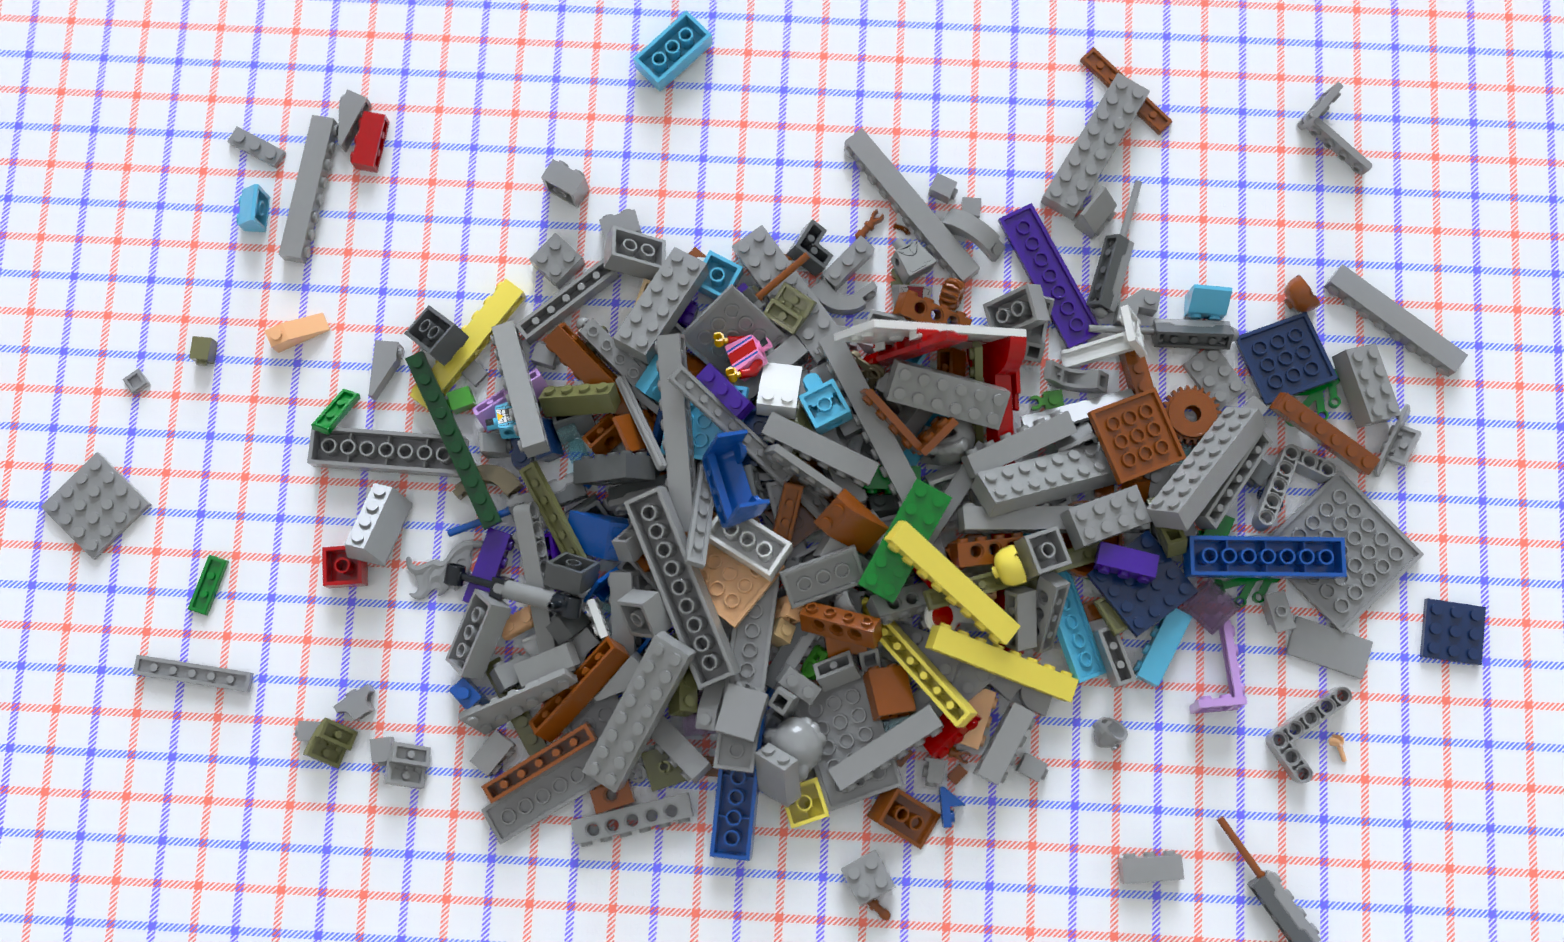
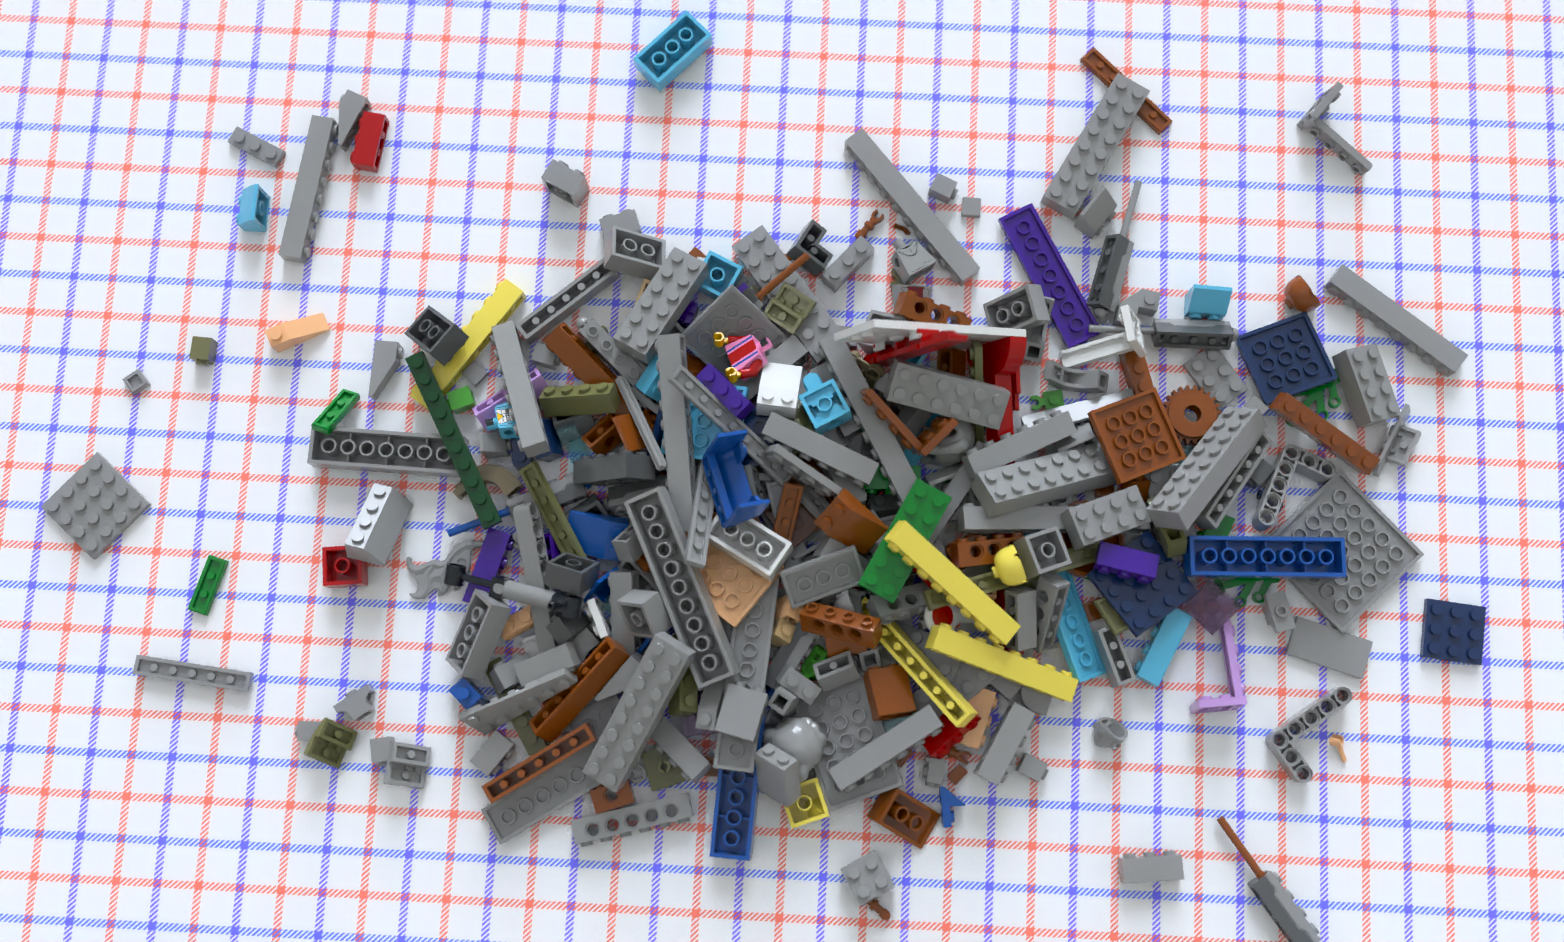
(557, 261): light grey brick -> none
(843, 304): light grey arch -> none
(952, 293): dark orange gear -> none
(975, 230): light grey arch -> none

